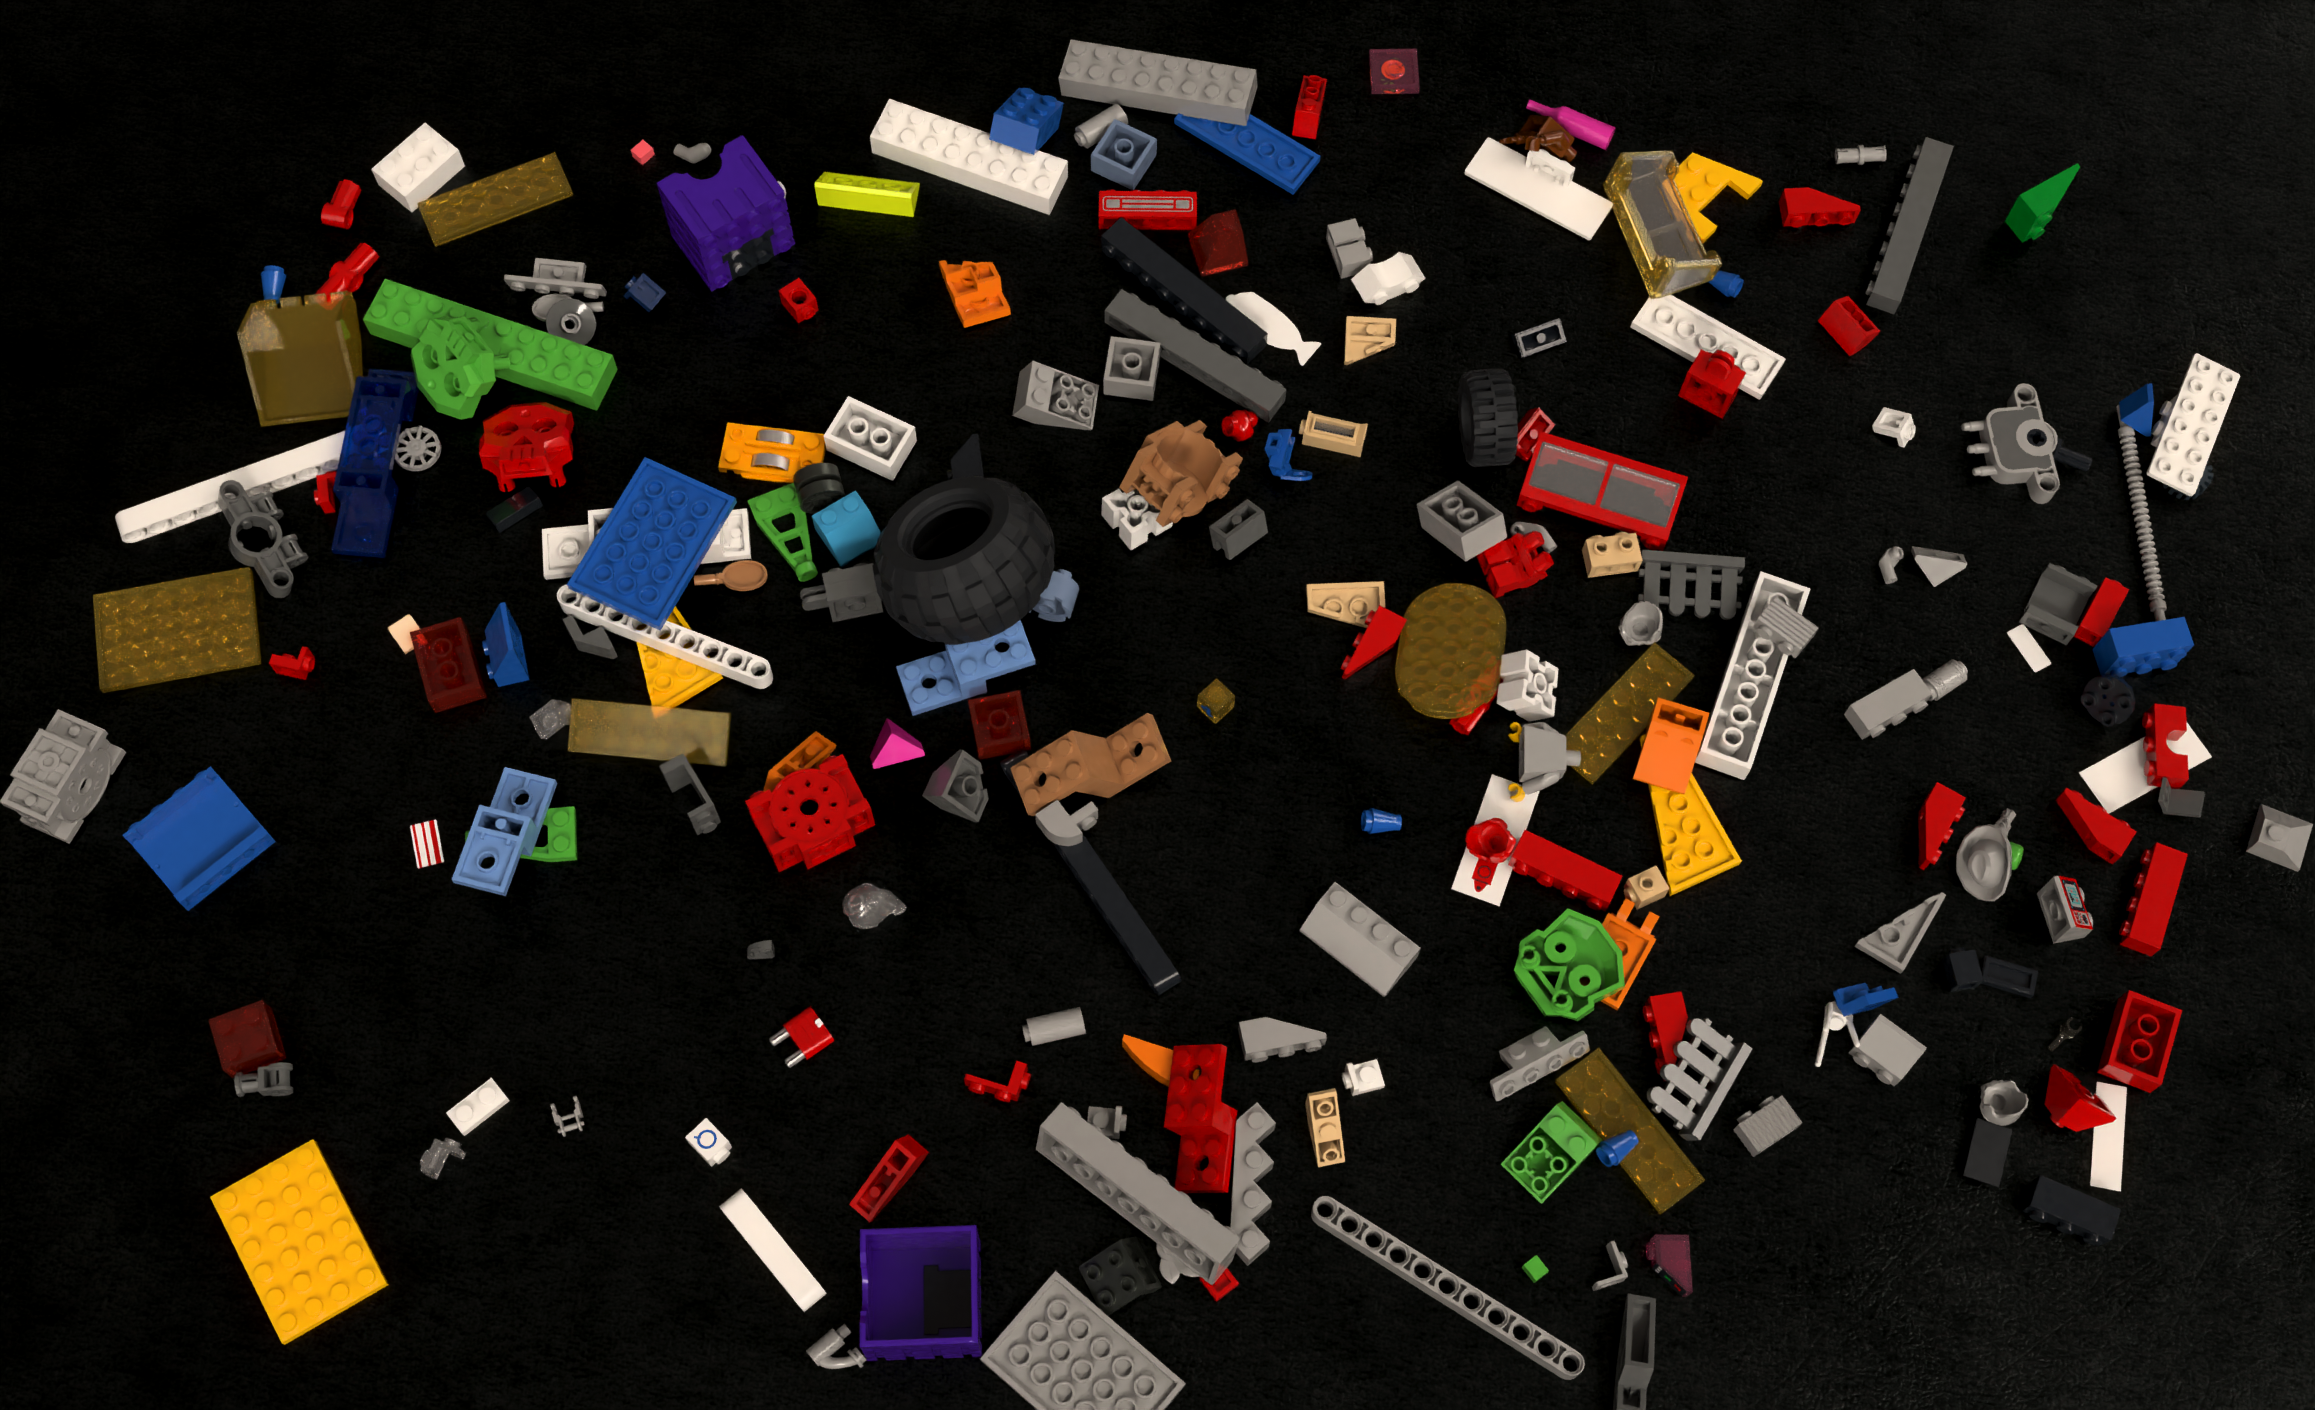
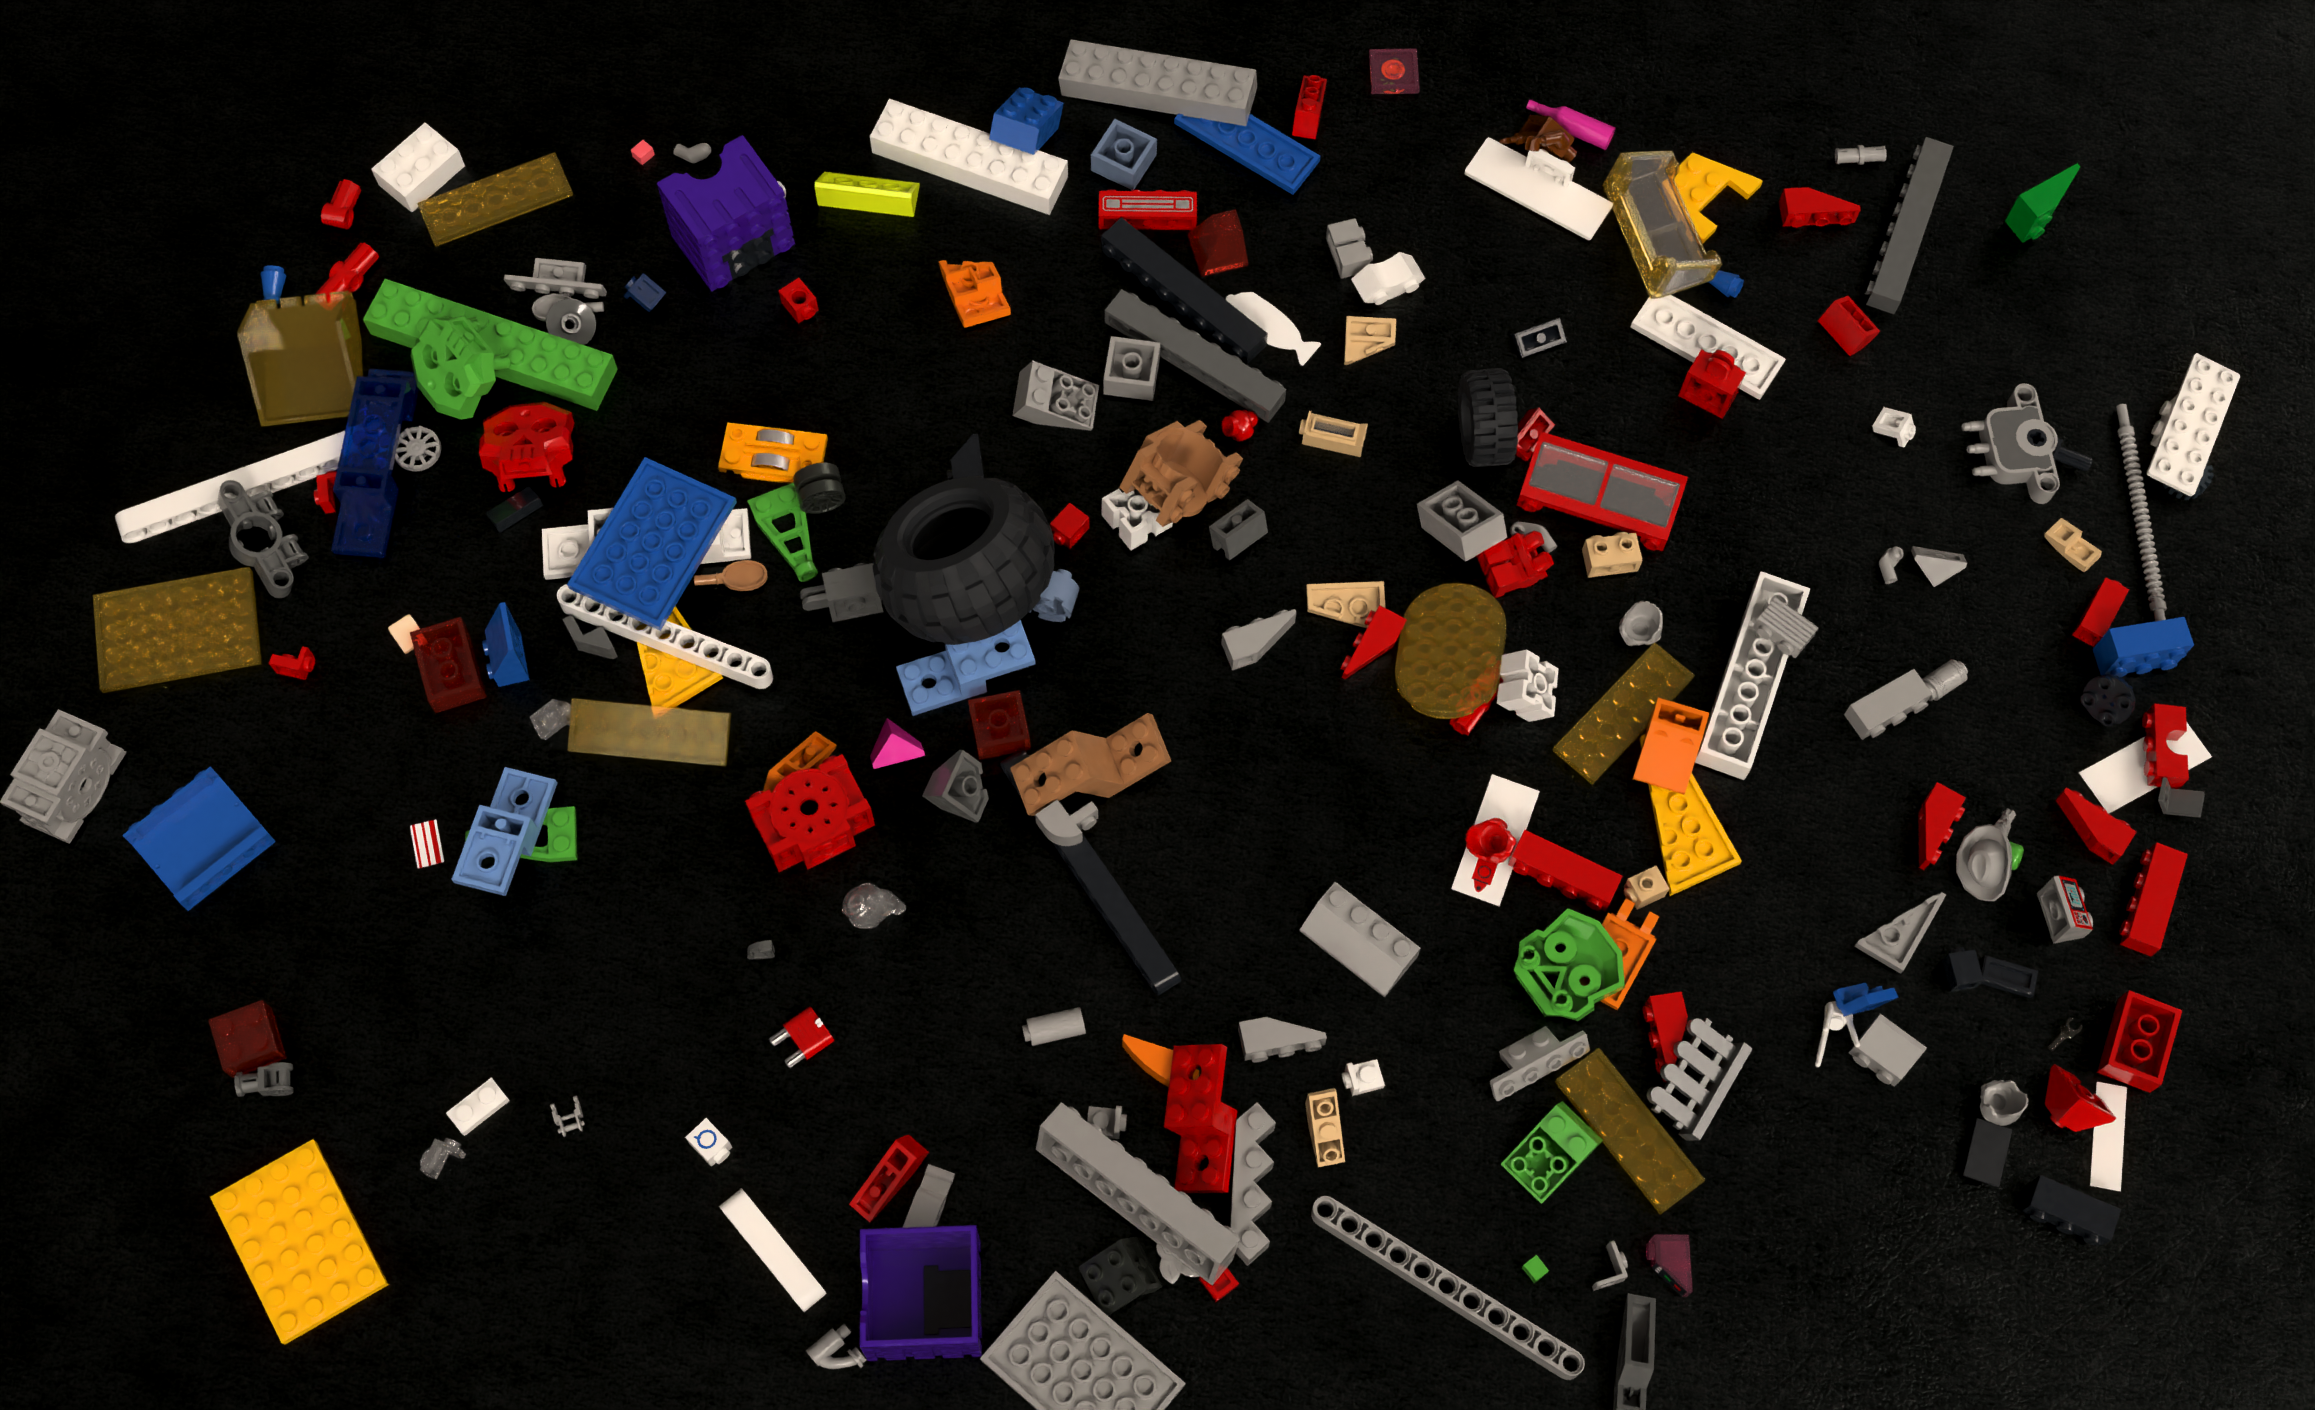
(679, 774): dark grey panel -> none
(847, 528): dark azure slope -> none
(870, 438): white brick -> none
(929, 1198): none -> light grey piece
(1018, 1081): red bracket -> none
(1069, 526): none -> red brick
(1094, 129): light grey brick -> none
(1216, 701): clear yellow brick -> none
(1249, 643): none -> light grey slope
(1279, 451): blue piece -> none
(1379, 821): blue cone -> none
(1541, 757): light grey torso -> none
(1616, 1148): blue cone -> none
(1703, 567): dark grey fence -> none
(1767, 1125): light grey brick -> none
(2029, 648): white sticker -> none
(2057, 603): dark grey panel -> none
(2070, 545): none -> tan slope
(2138, 410): blue slope -> none
(2279, 837): light grey slope -> none

